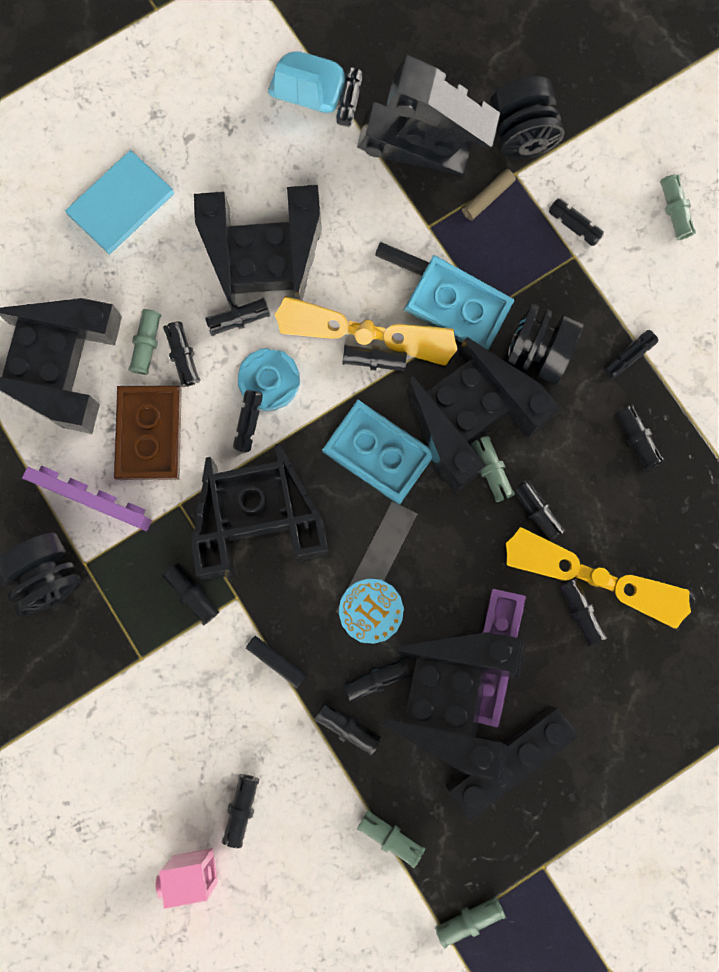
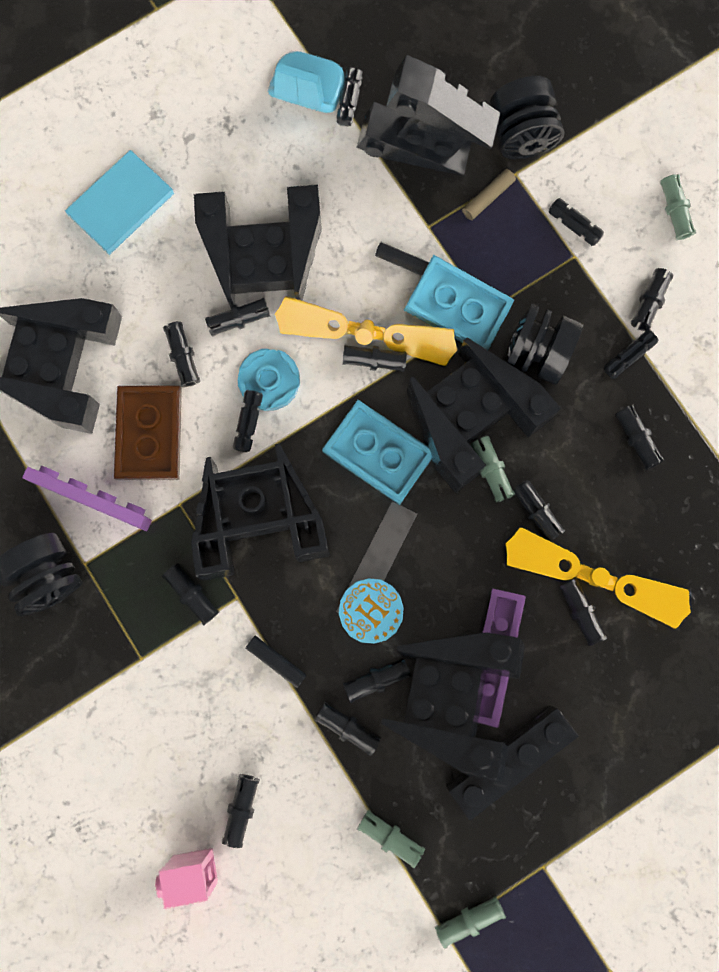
(145, 342): sand green pin -> none
(652, 299): none -> black pin

